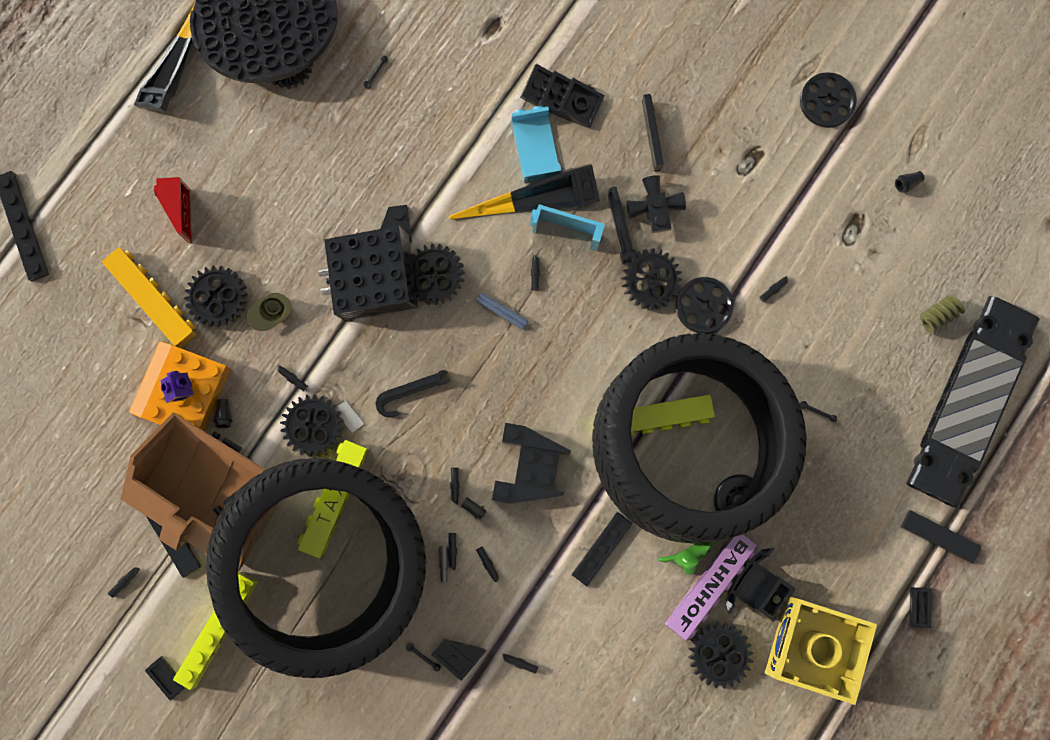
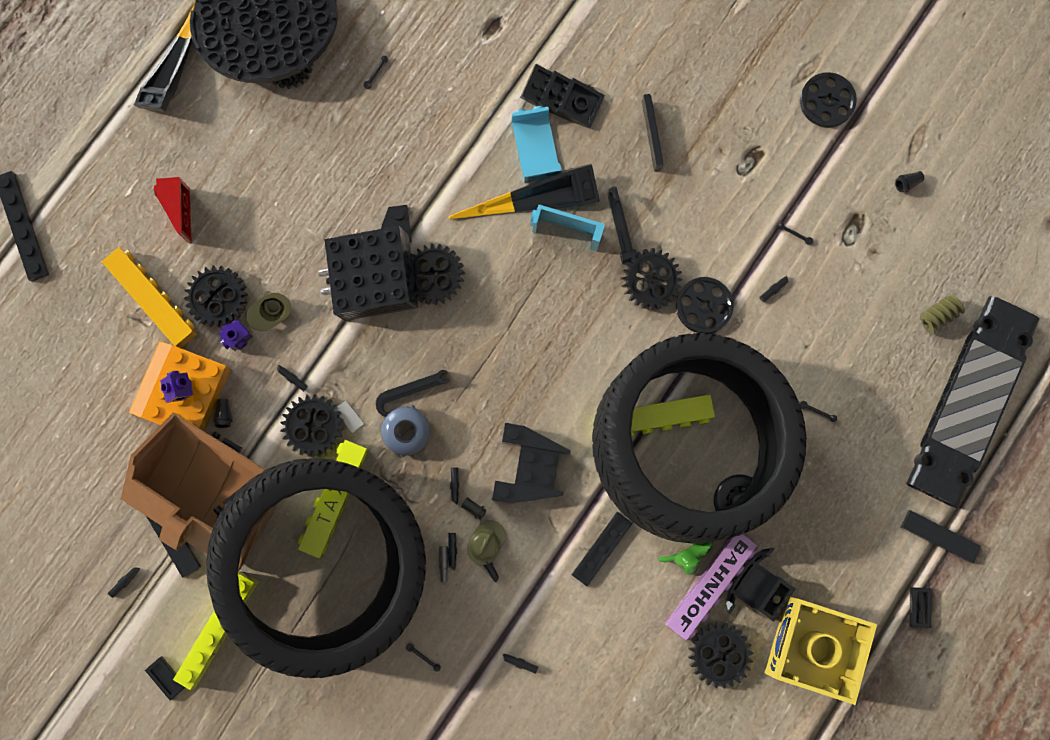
(234, 335): none -> dark purple brick
(410, 446): none -> sand blue piece
(458, 657): black wing -> none
(486, 542): none -> olive piece
(502, 311): sand blue axle -> none
(535, 273): black piece -> none
(656, 205): black brick -> none
(781, 226): none -> black hinge

